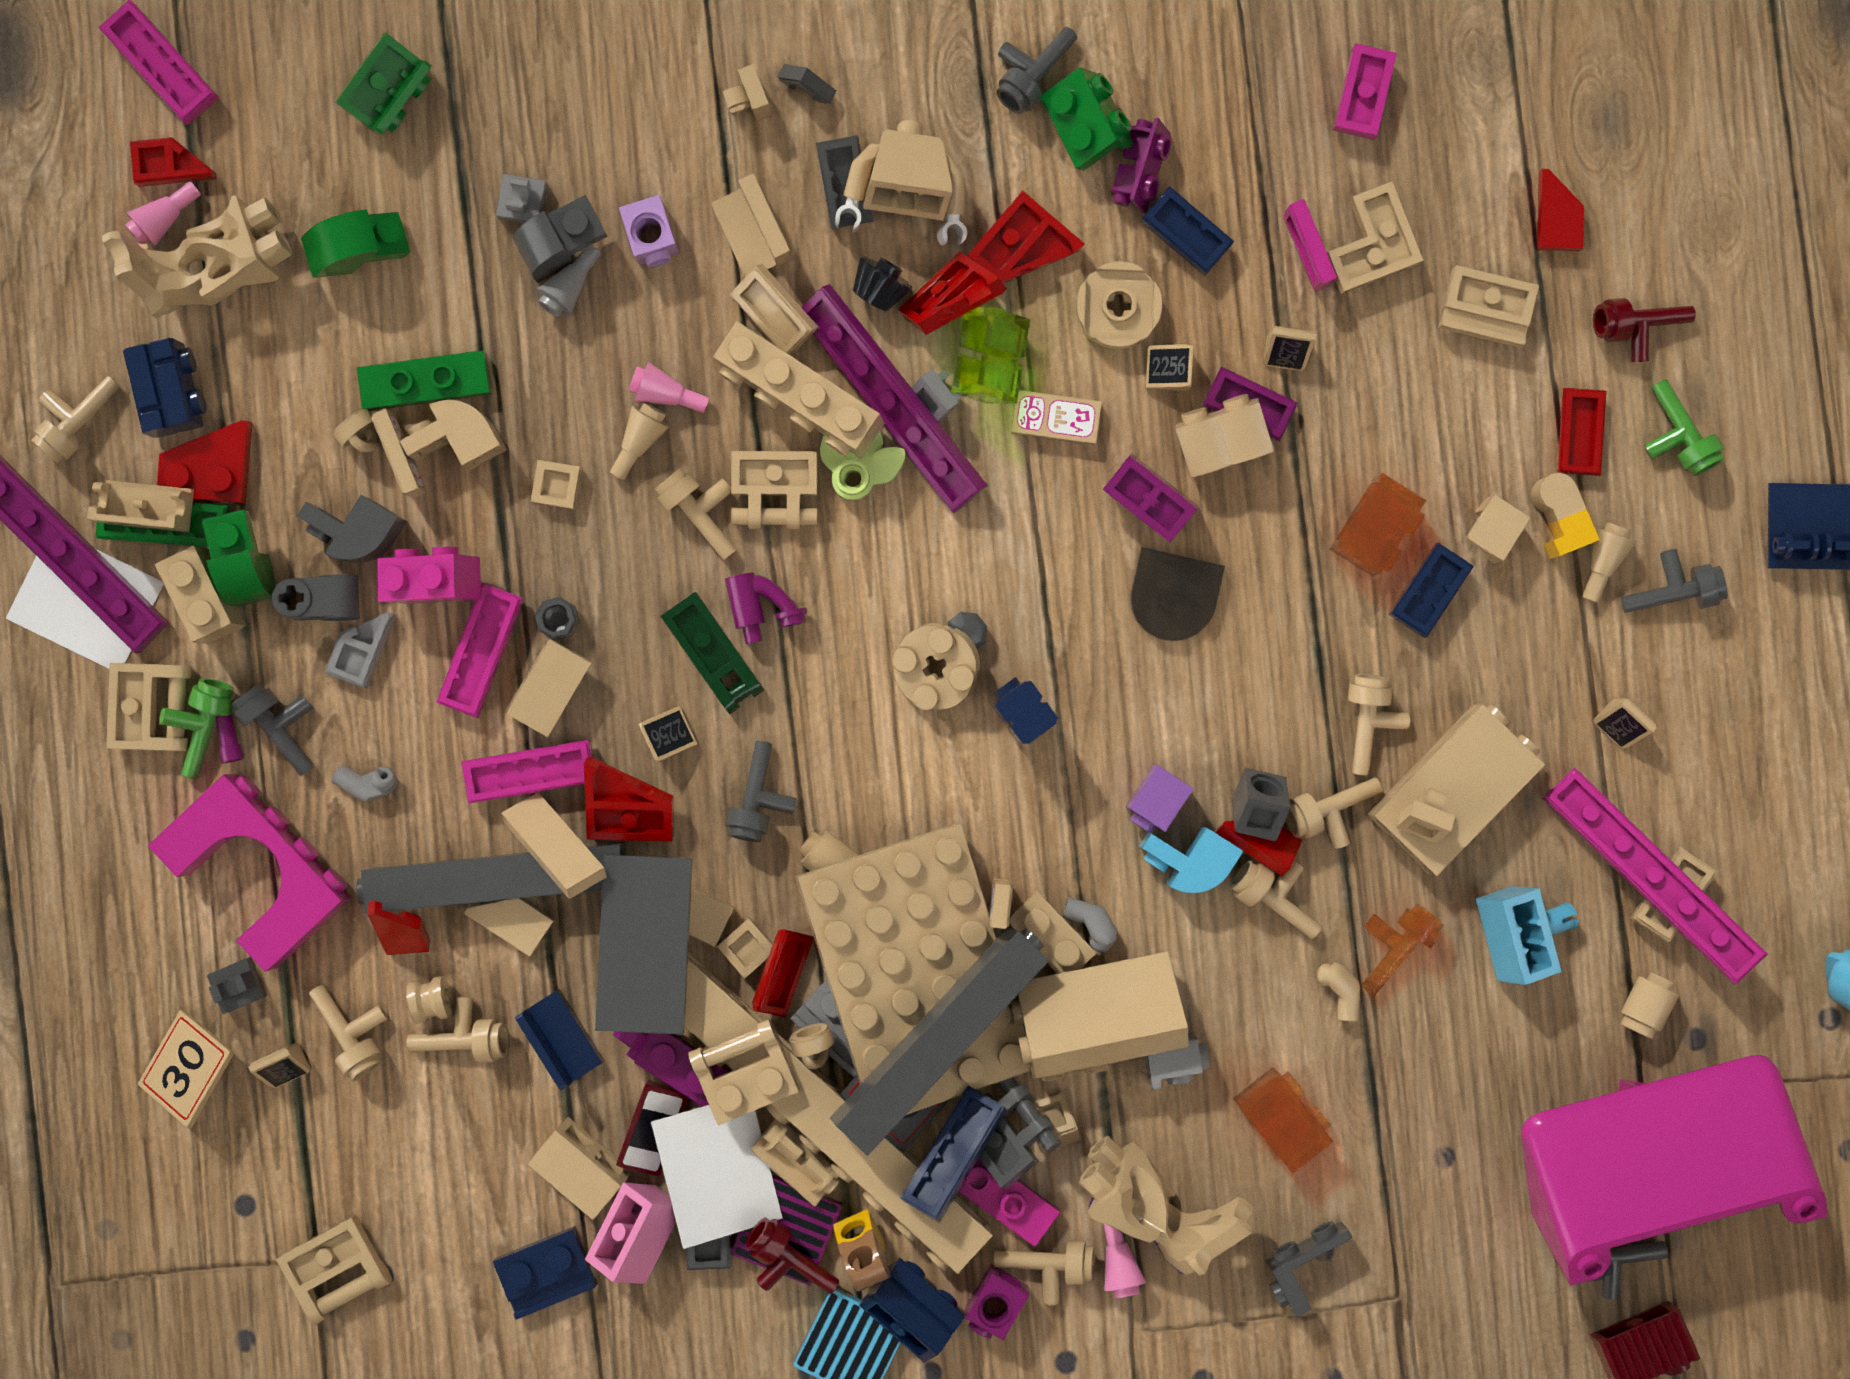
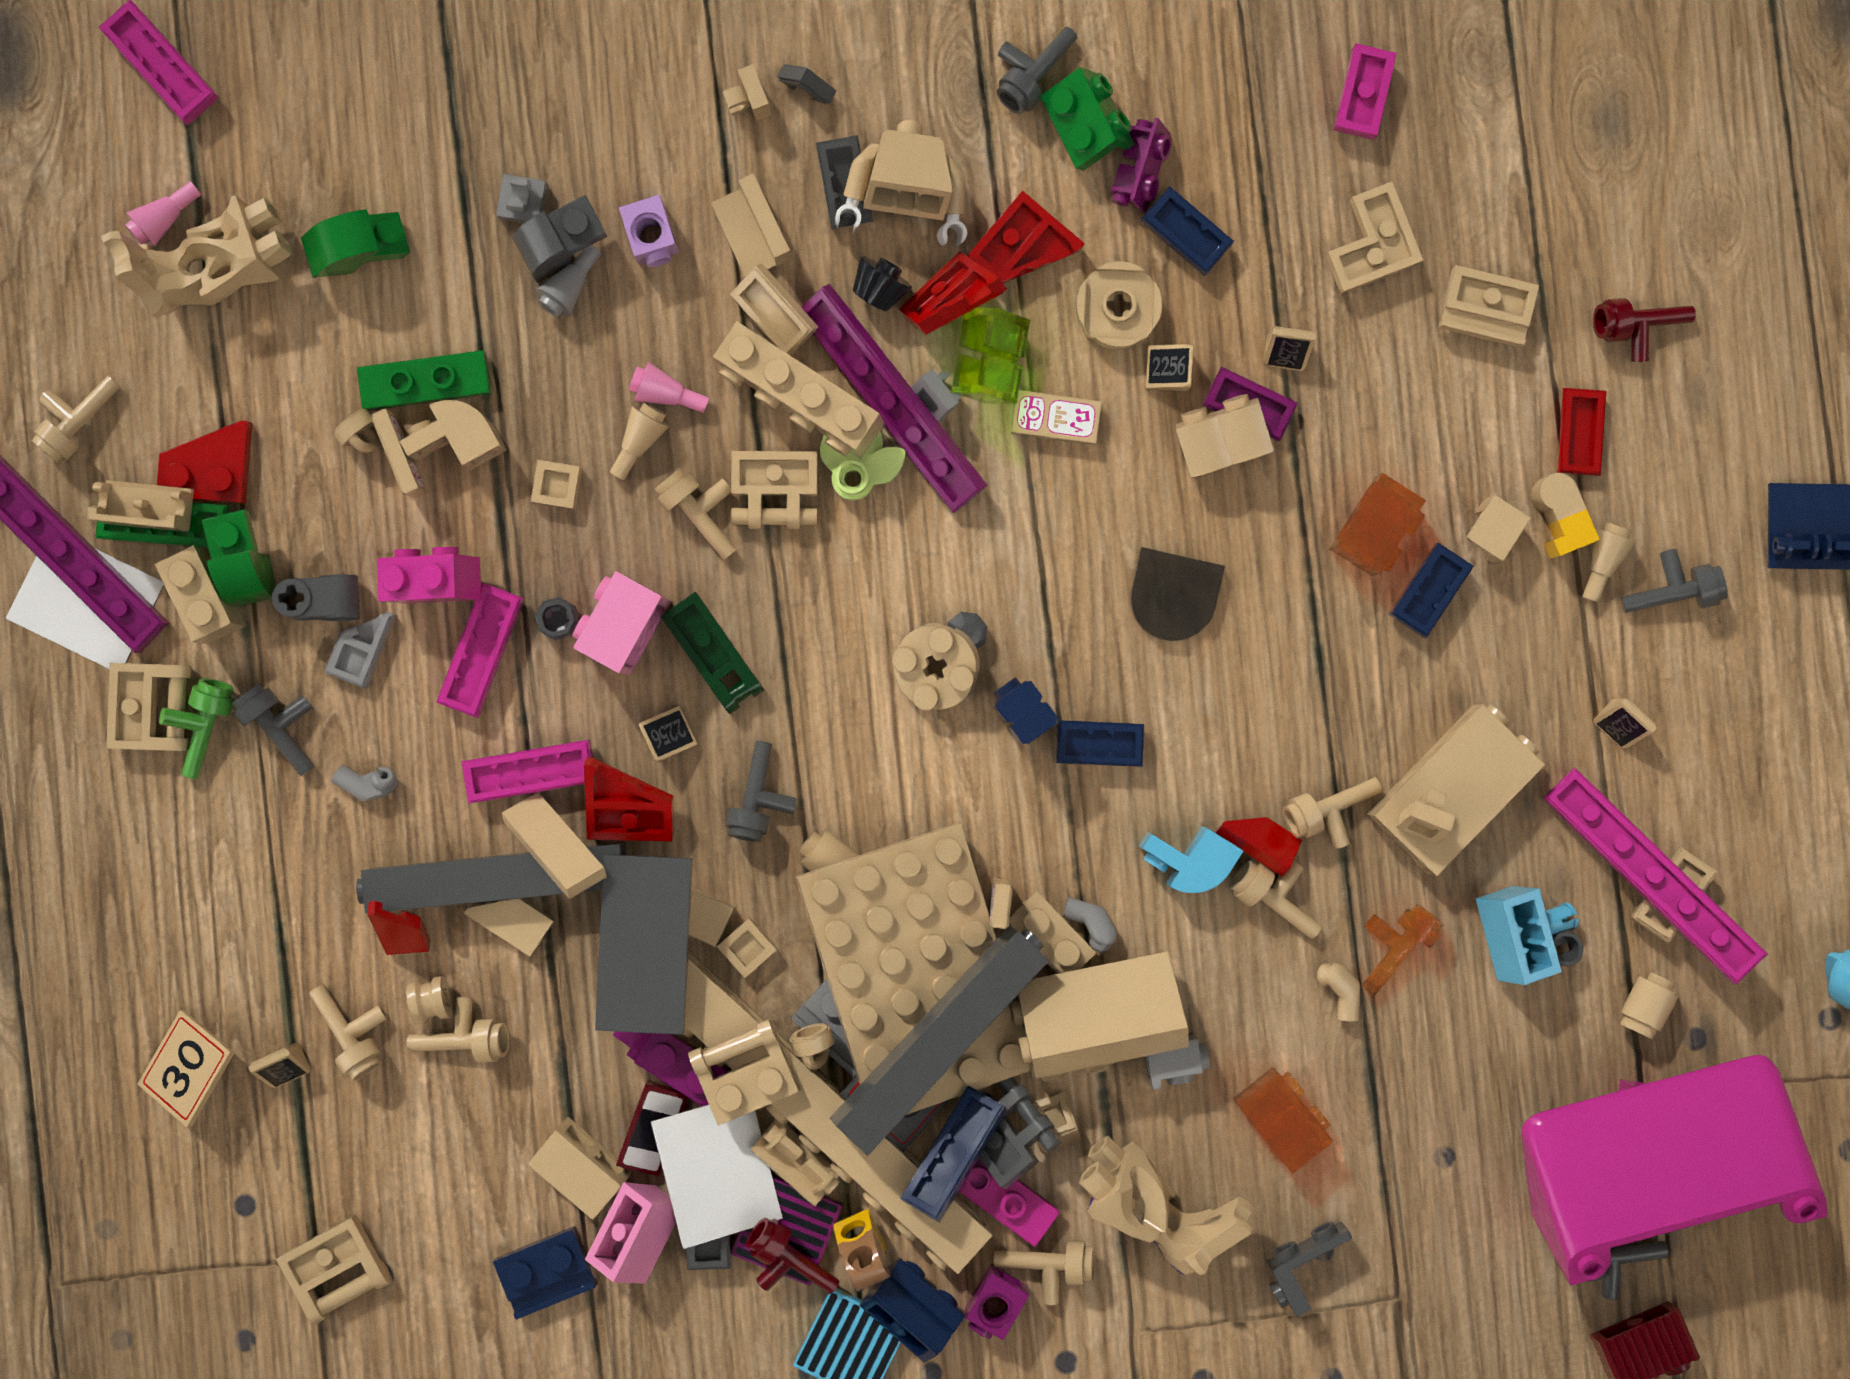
(164, 387): dark blue brick -> none
(166, 162): red tile -> none
(230, 749): magenta piece -> none
(236, 985): dark grey tile -> none
(307, 890): dark pink arch -> none
(361, 537): dark grey brick -> none
(384, 85): green bracket -> none
(548, 687): tan hinge -> none
(559, 1039): dark blue panel -> none
(620, 623): none -> bright pink brick
(747, 609): magenta plant -> none
(782, 972): red tile -> none
(1100, 743): none -> dark blue plate
(1121, 1268): bright pink cone -> none
(1150, 498): magenta hinge -> none
(1158, 799): medium lavender brick -> none
(1260, 804): dark grey brick -> none
(1309, 245): dark pink tile -> none
(1369, 693): tan piece -> none
(1559, 216): red tile -> none
(1575, 952): none -> dark grey hinge
(1700, 452): bright green piece -> none

